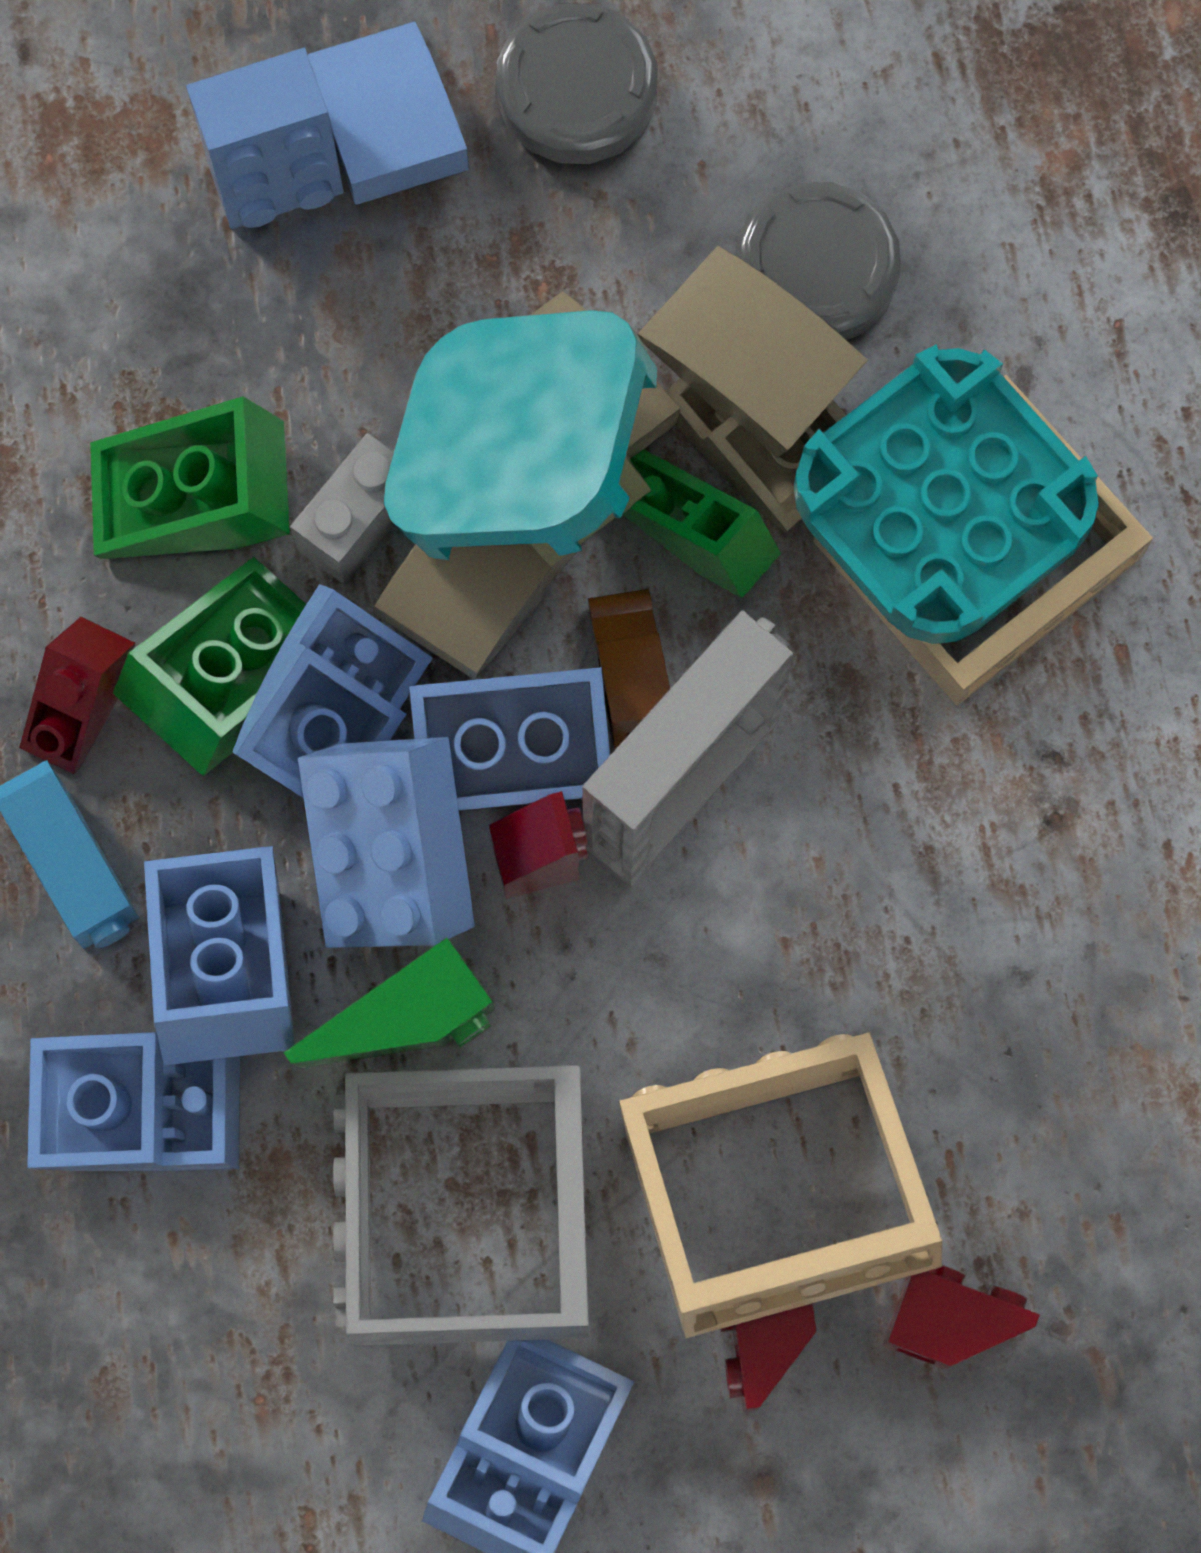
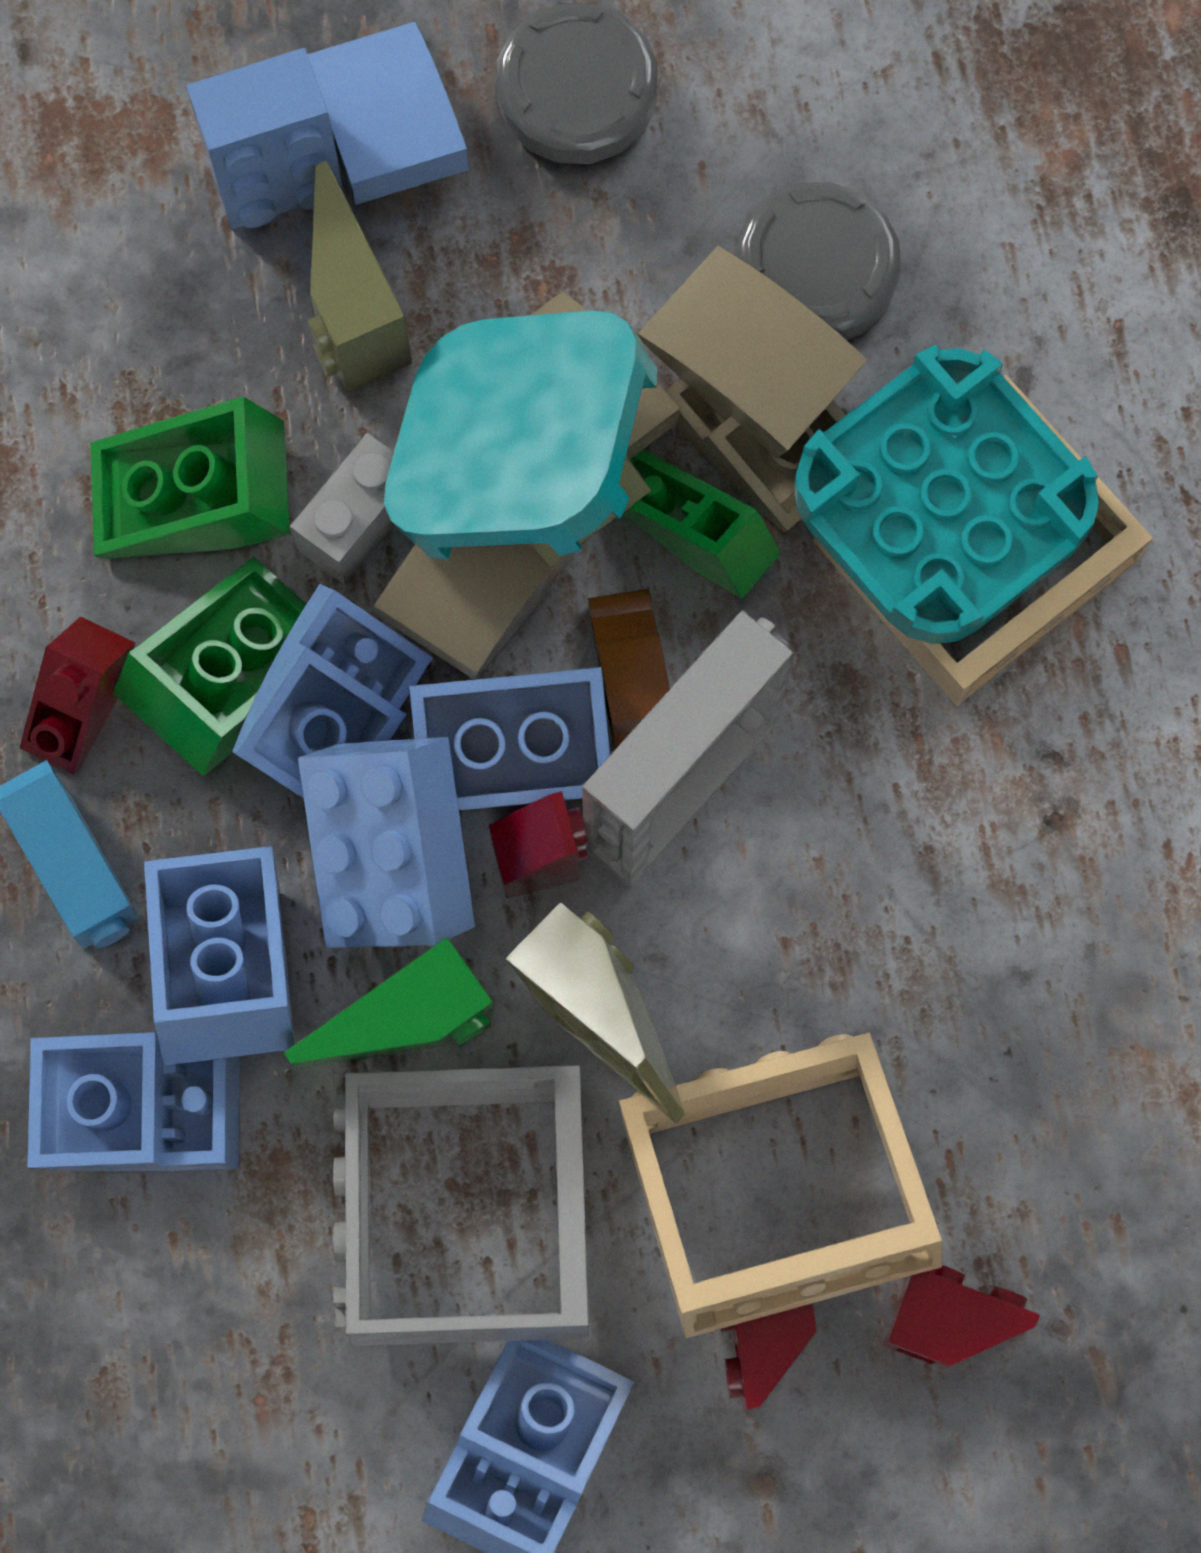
(356, 317): none -> olive slope
(591, 996): none -> slope

